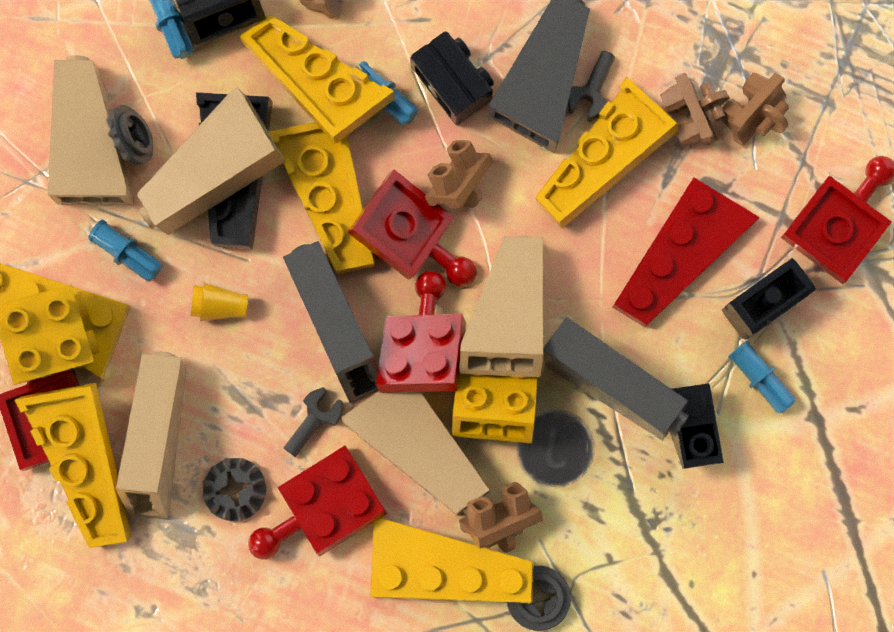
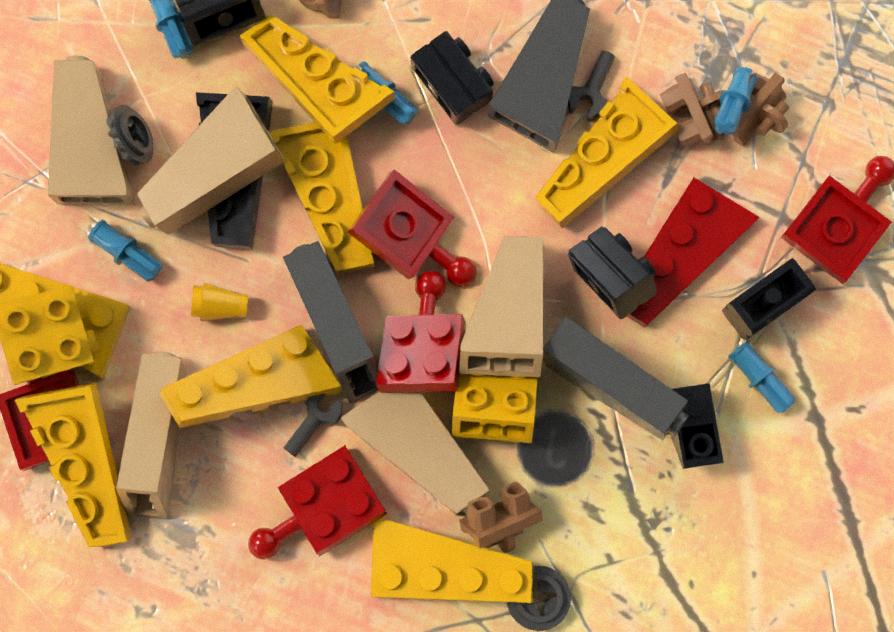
(250, 498): dark grey gear -> none
(260, 376): none -> yellow wing
(459, 180): medium nougat hips -> none
(613, 271): none -> black brick
(735, 100): none -> dark azure axle

